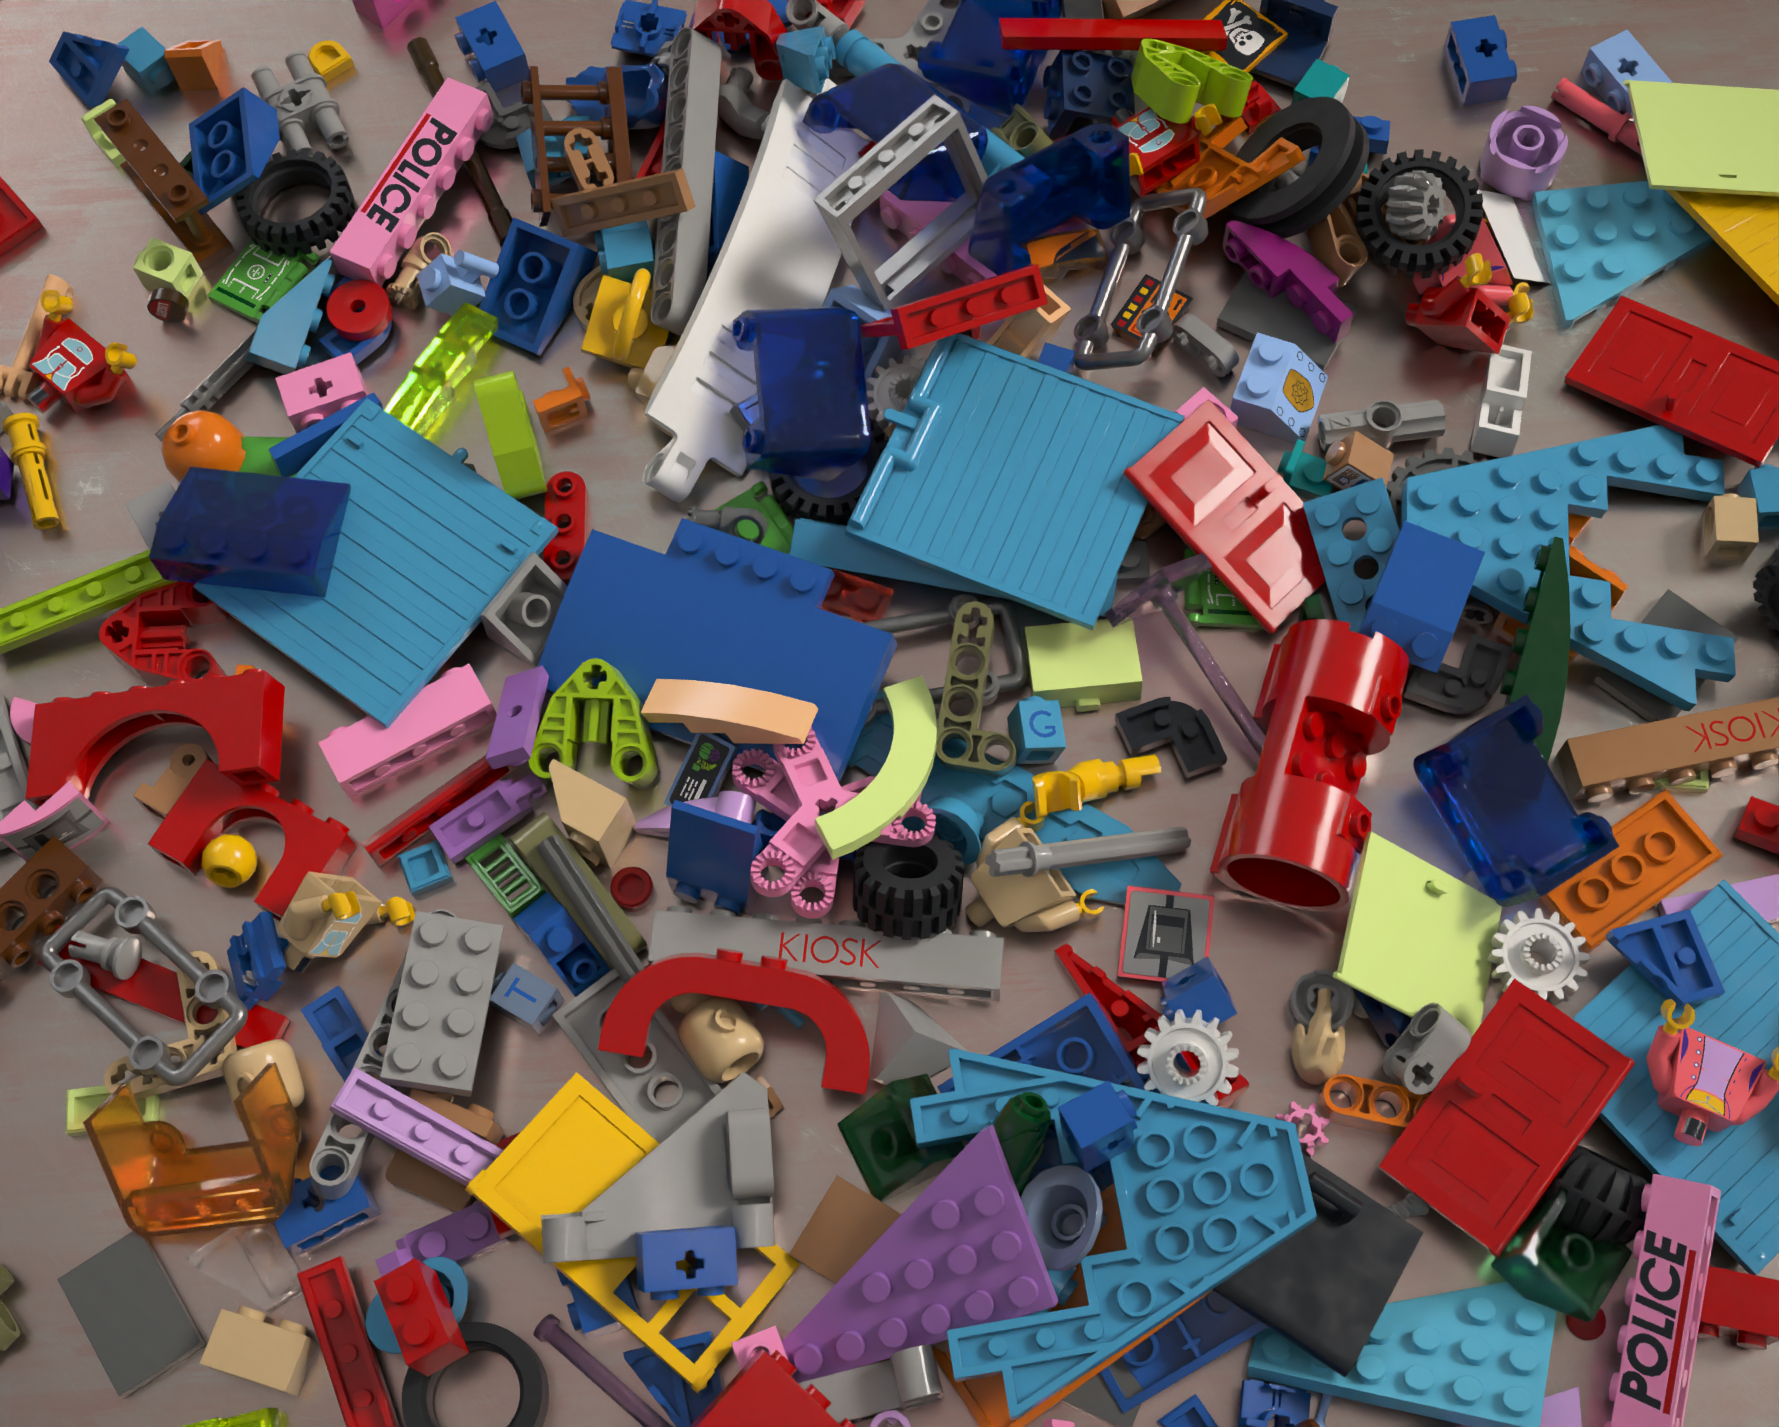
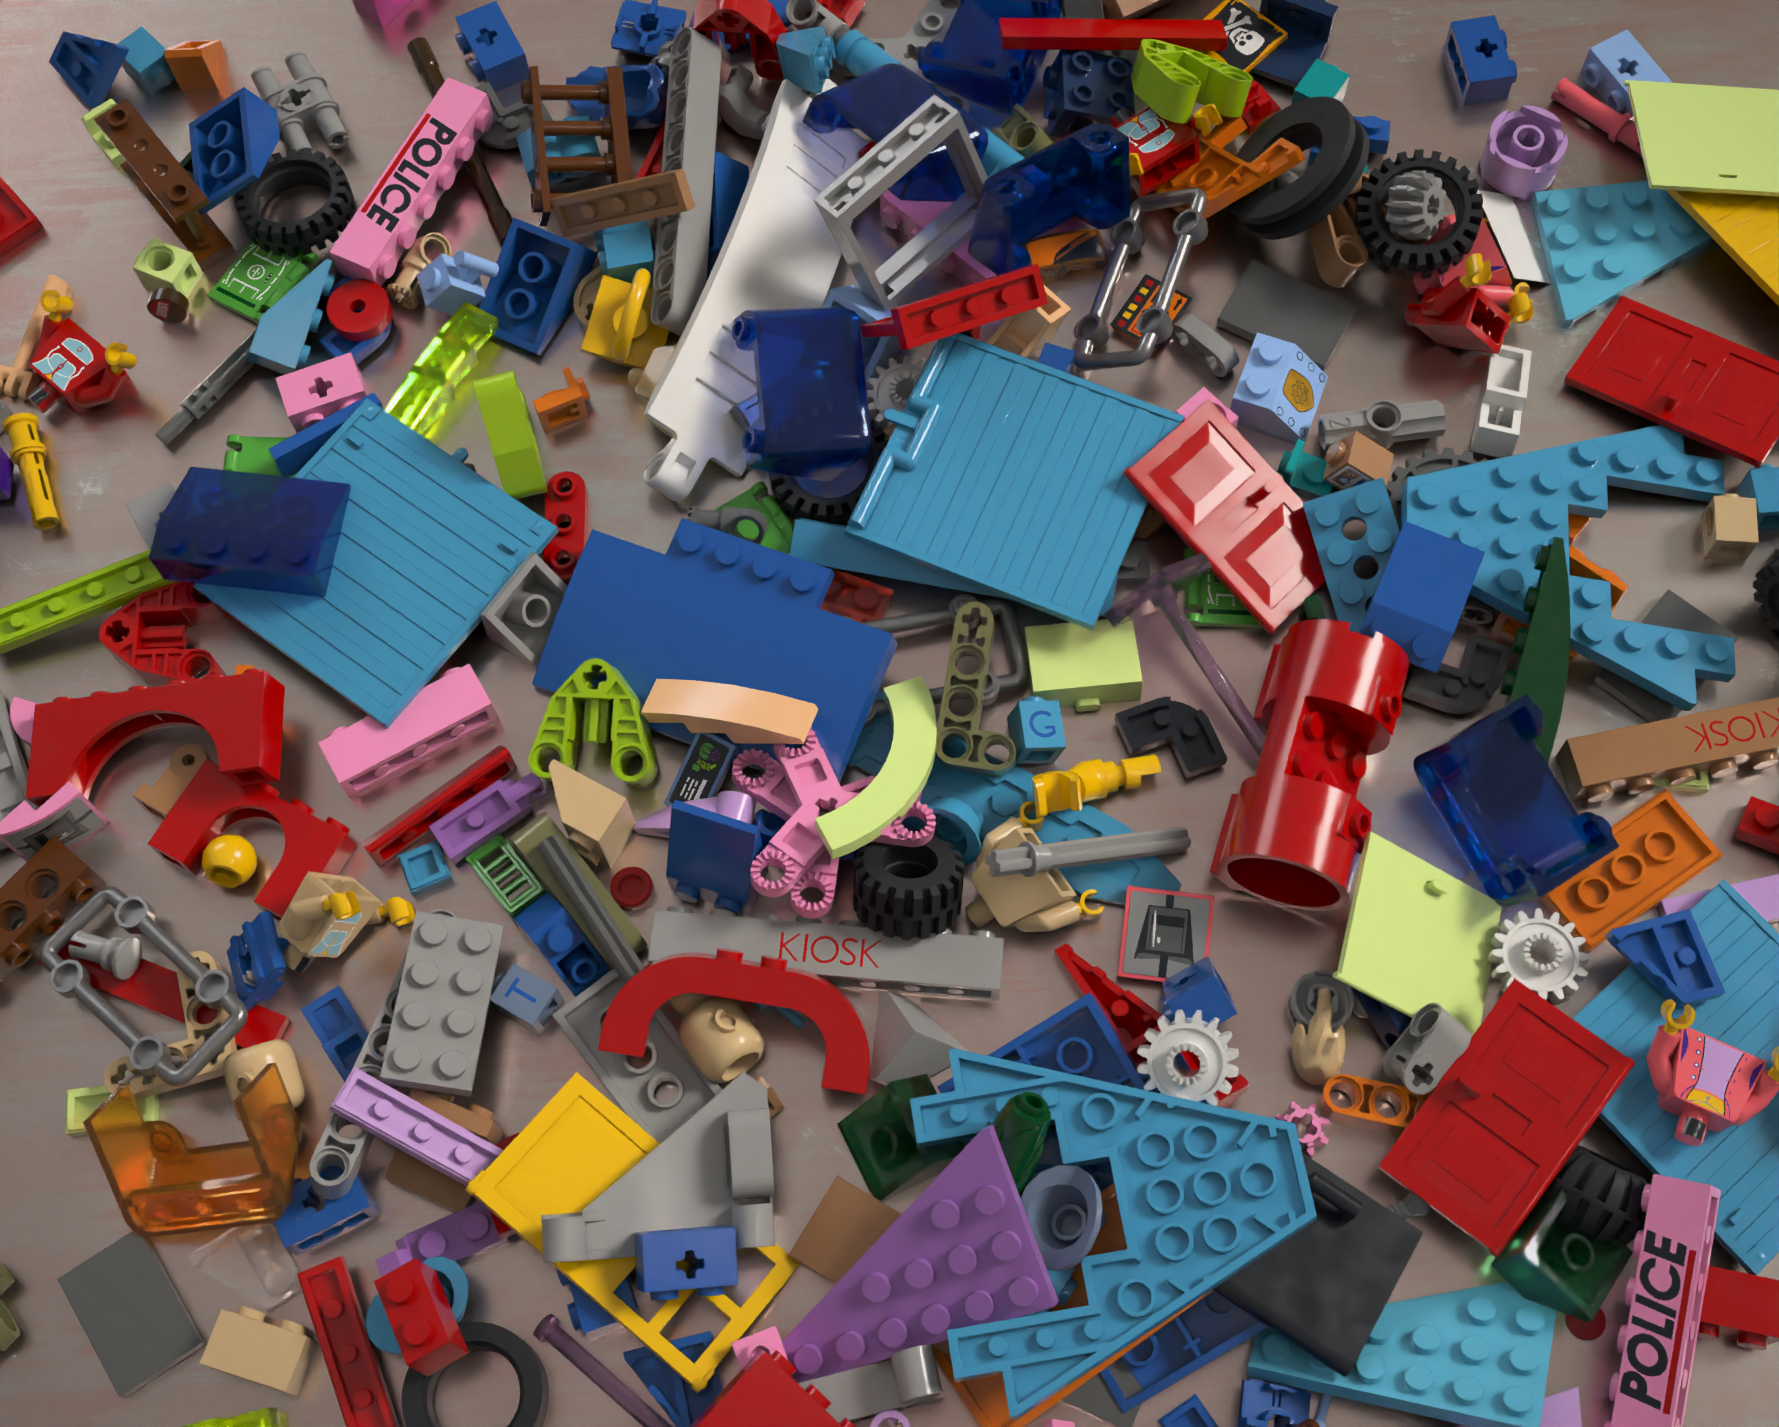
(202, 441): orange cylinder -> none
(329, 59): yellow tile -> none
(517, 718): medium lavender tile -> none
(596, 159): medium nougat beam -> none
(1098, 1125): blue brick -> none
(1283, 266): magenta slope -> none

